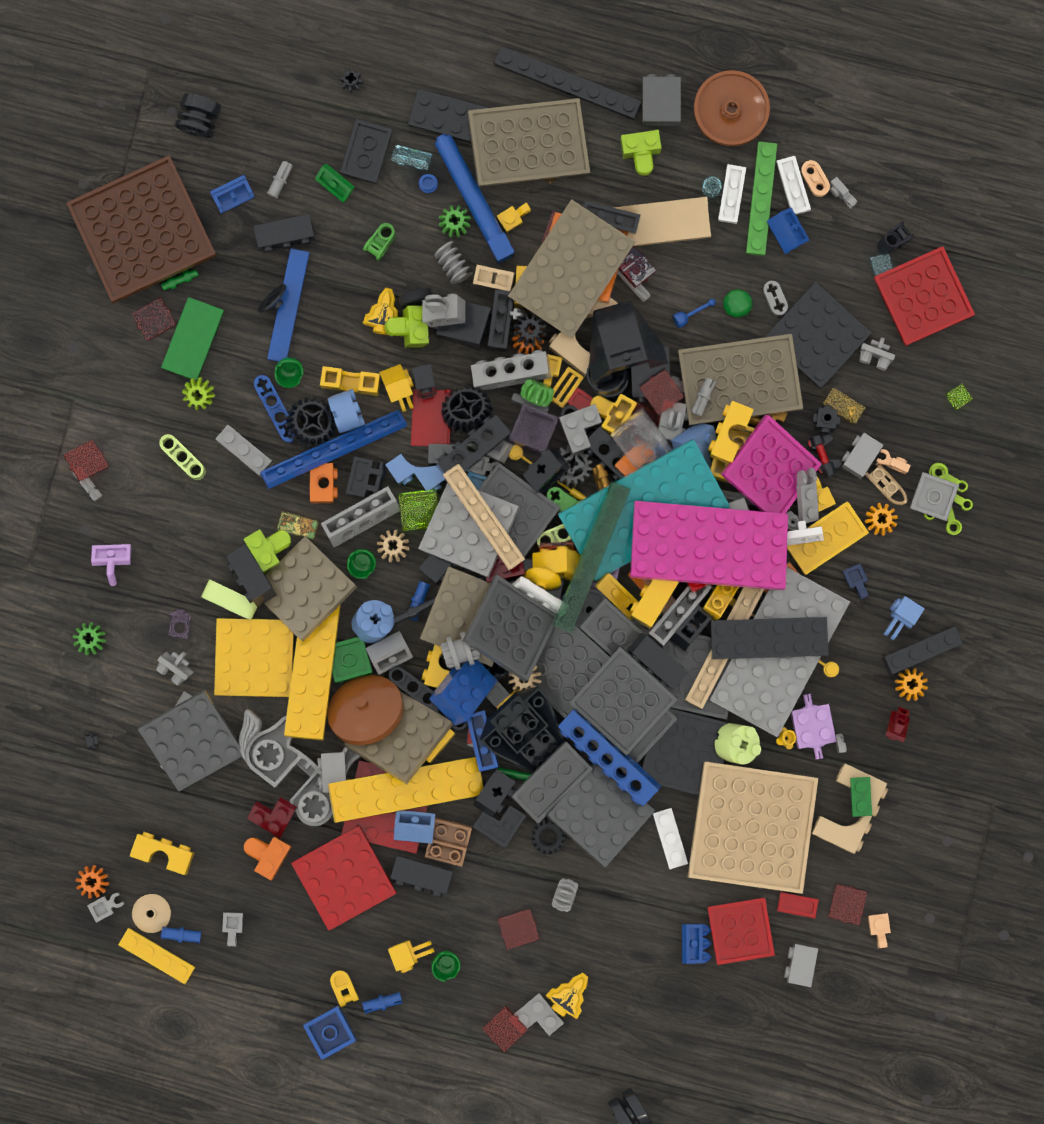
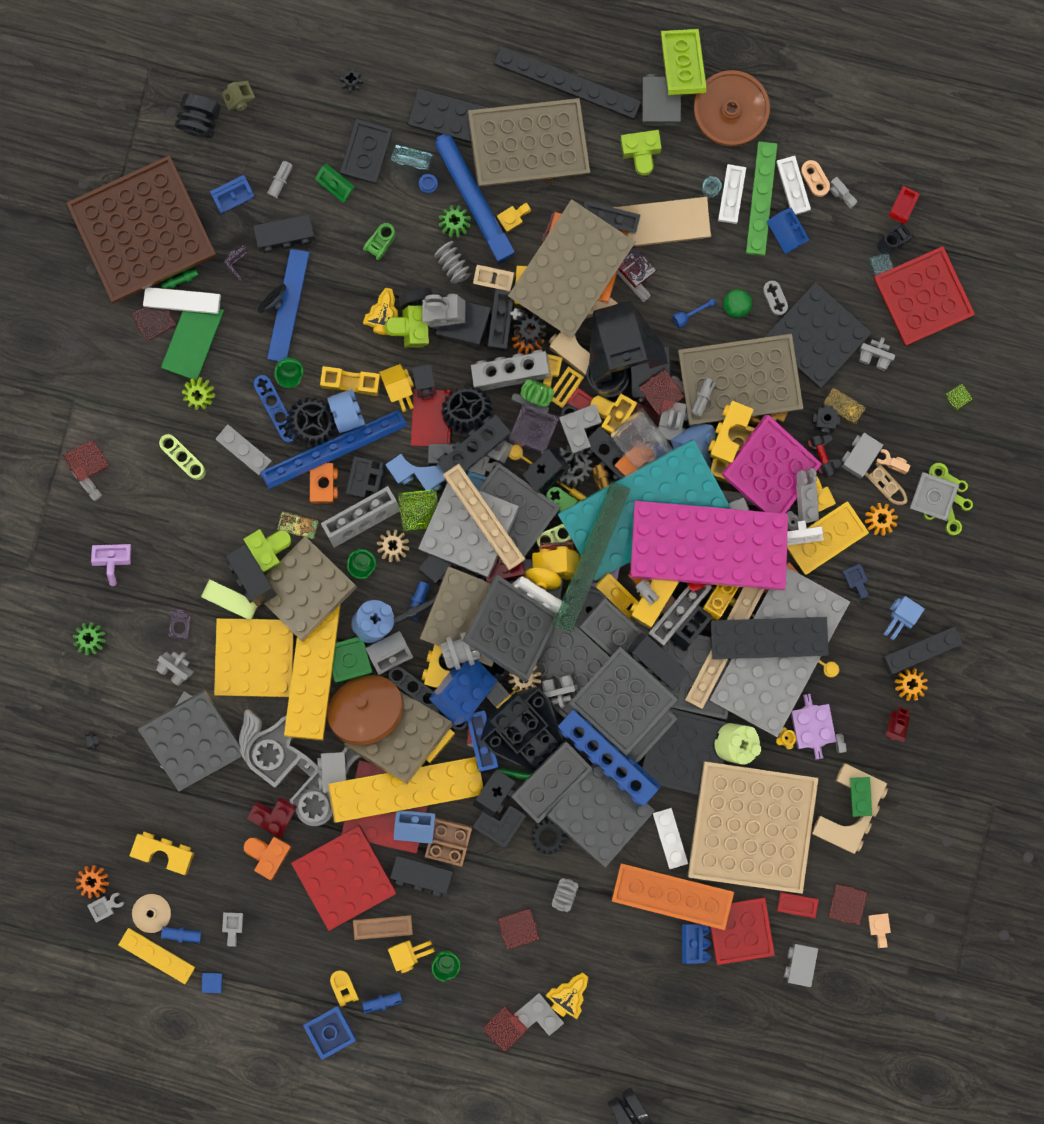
(182, 300): none -> white tile
(212, 982): none -> blue tile
(233, 256): none -> clear purple bracket
(238, 95): none -> olive brick
(382, 927): none -> medium nougat plate
(567, 686): none -> light grey hips
(647, 592): none -> light grey pin
(673, 896): none -> orange plate
(683, 62): none -> lime plate
(904, 205): none -> red tile

